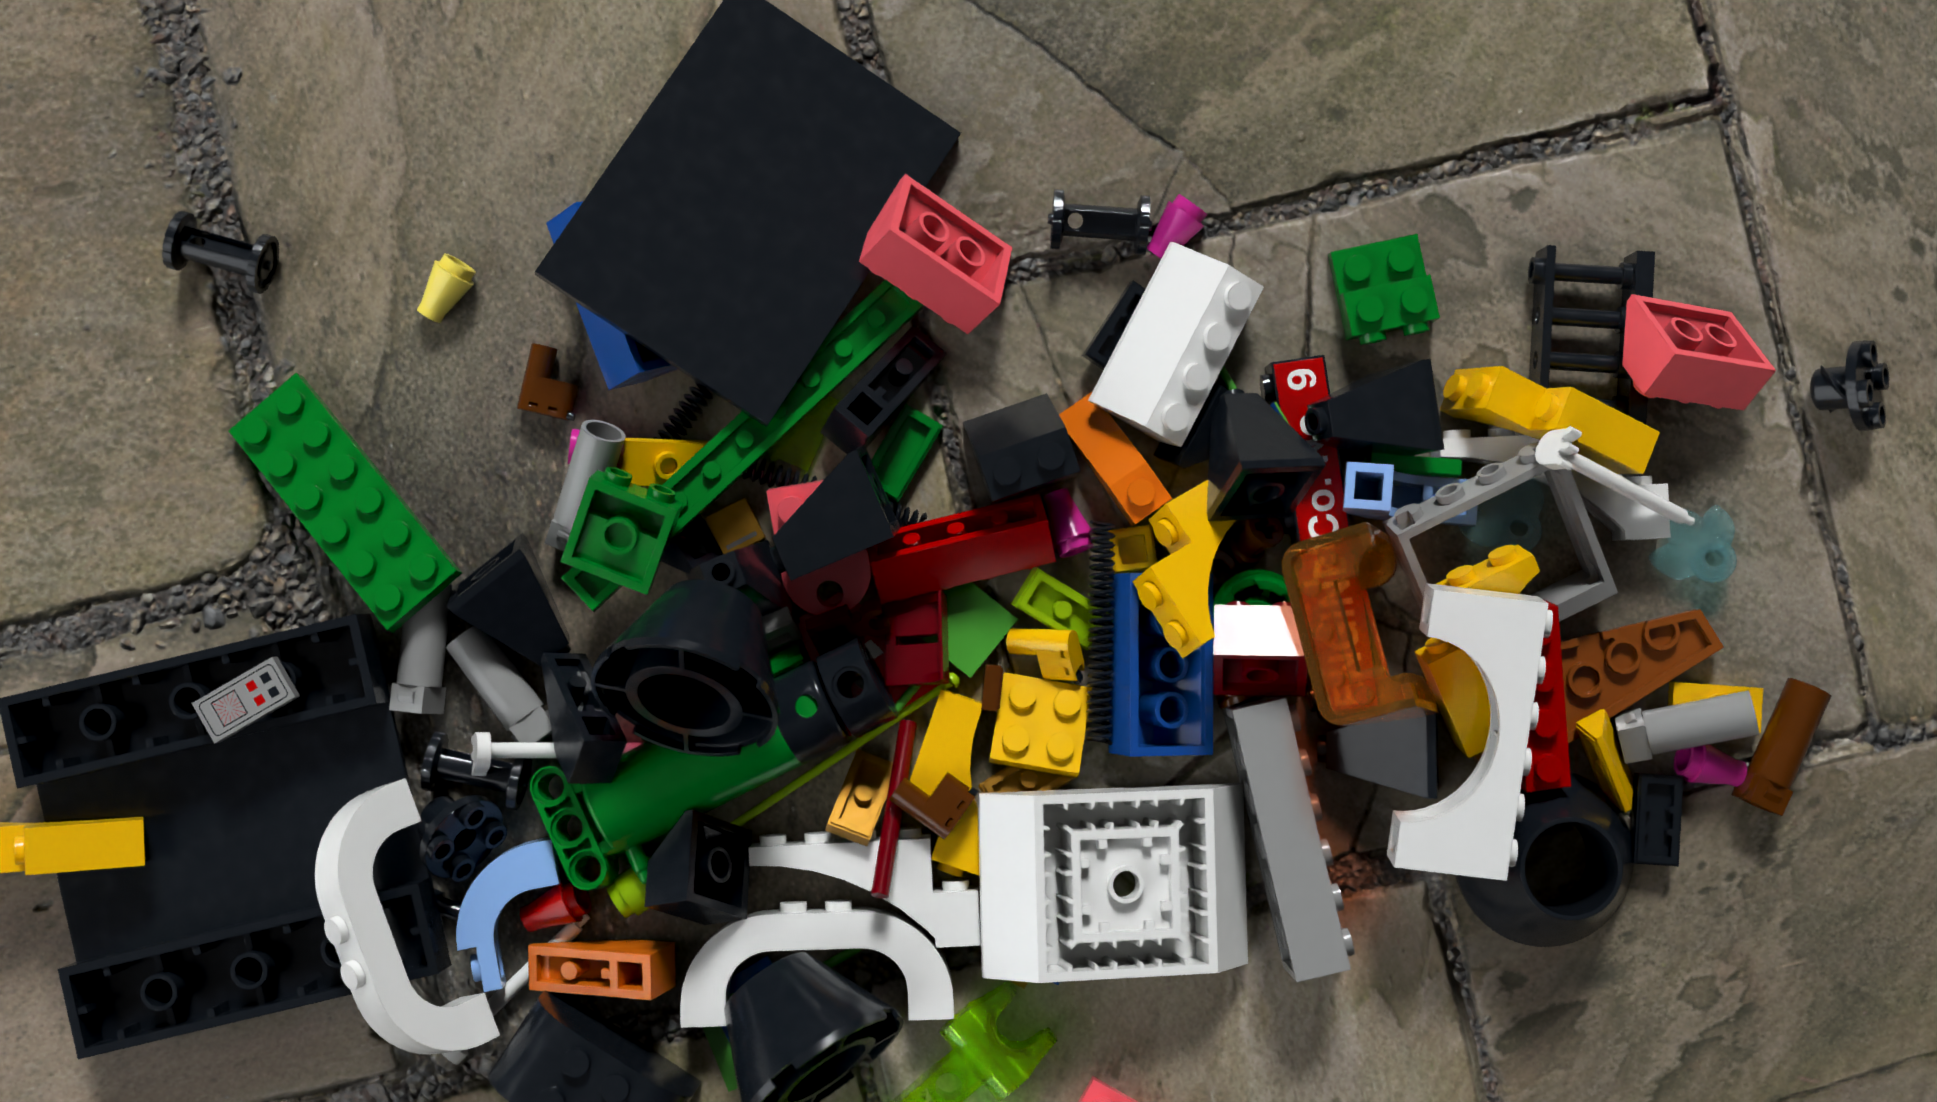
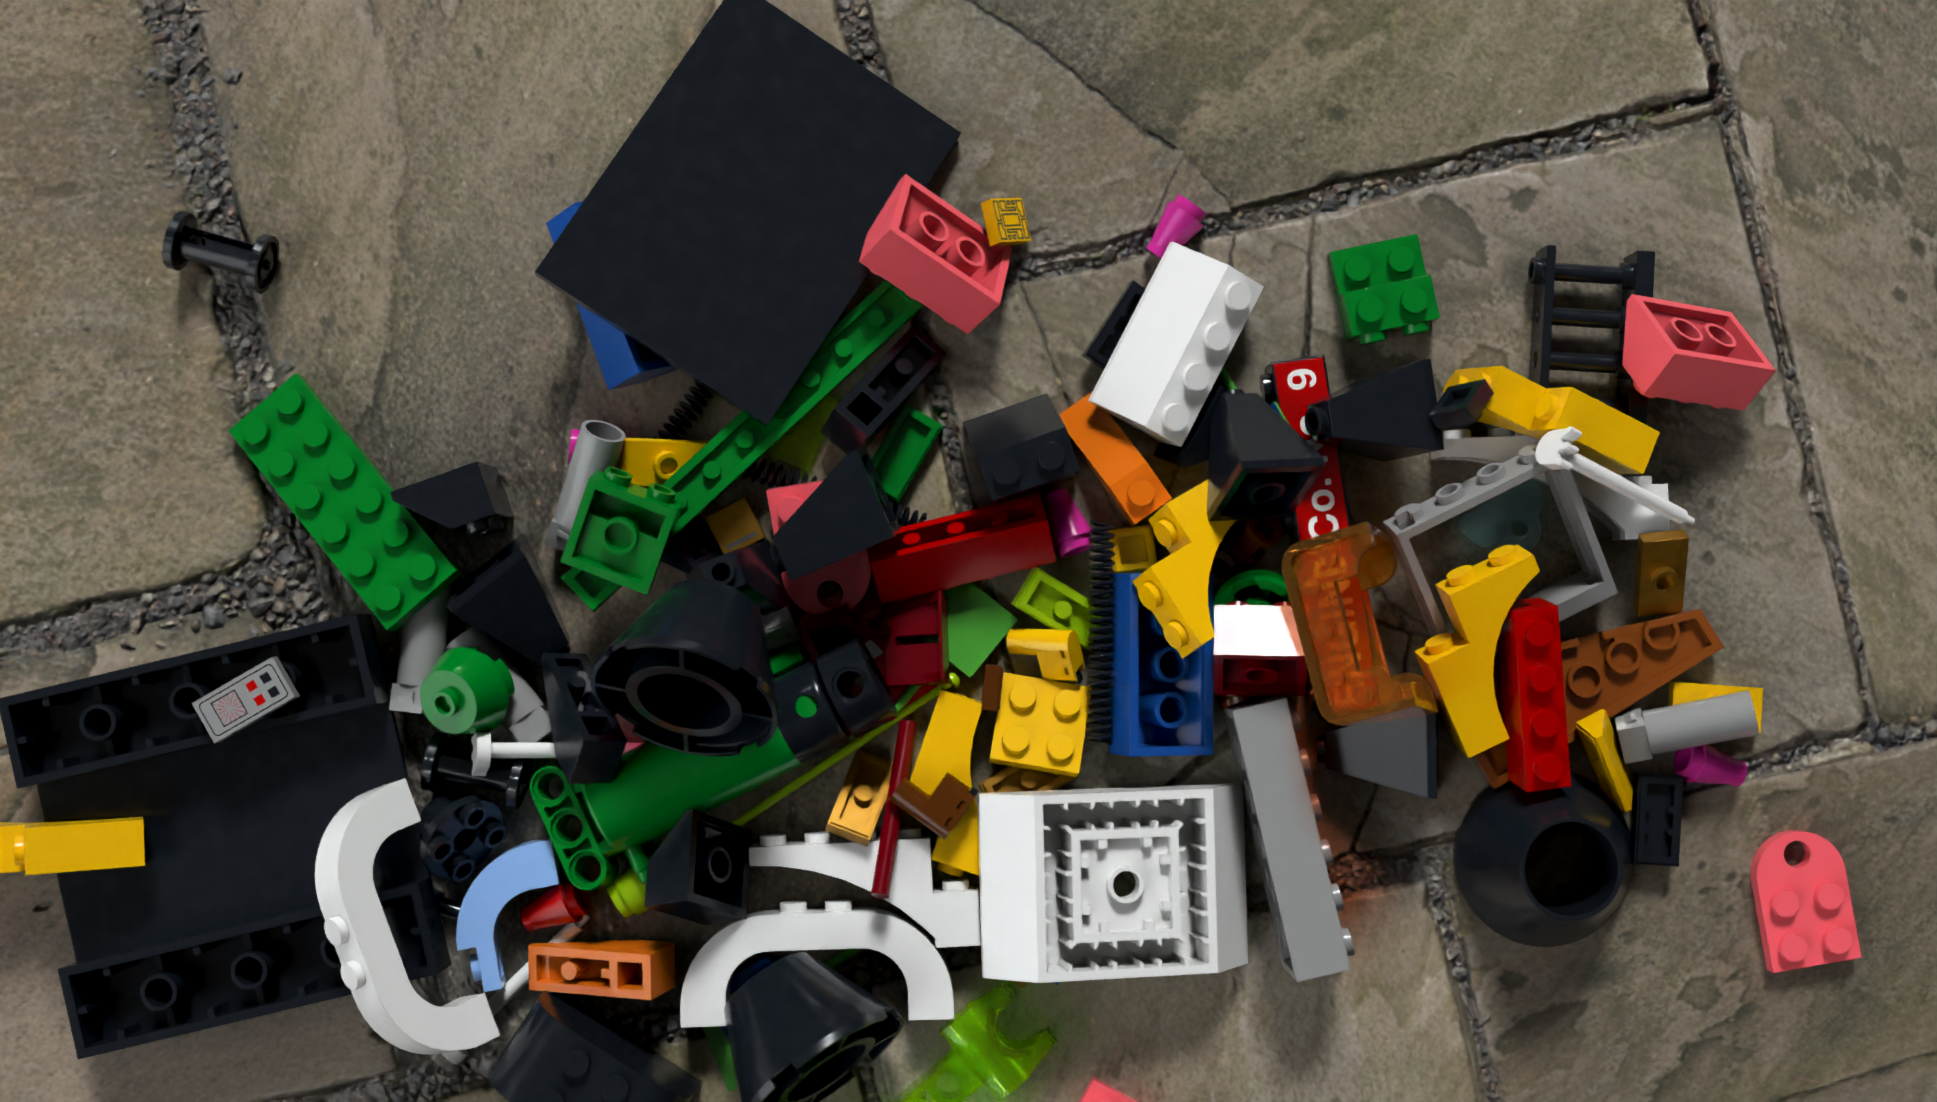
(445, 287): light yellow cone -> none
(460, 499): none -> black slope
(466, 691): none -> green cone
(540, 392): reddish brown piece -> none
(1005, 221): none -> yellow tile
(1101, 222): black hose -> none
(1379, 491): light blue arch -> none
(1419, 465): green tile -> none
(1461, 404): none -> black plate
(1476, 824): white arch -> none
(1660, 572): none -> pearl gold plate
(1689, 544): clear light blue plate -> none
(1783, 747): reddish brown piece -> none
(1803, 907): none -> coral plate
(1854, 386): black plate -> none

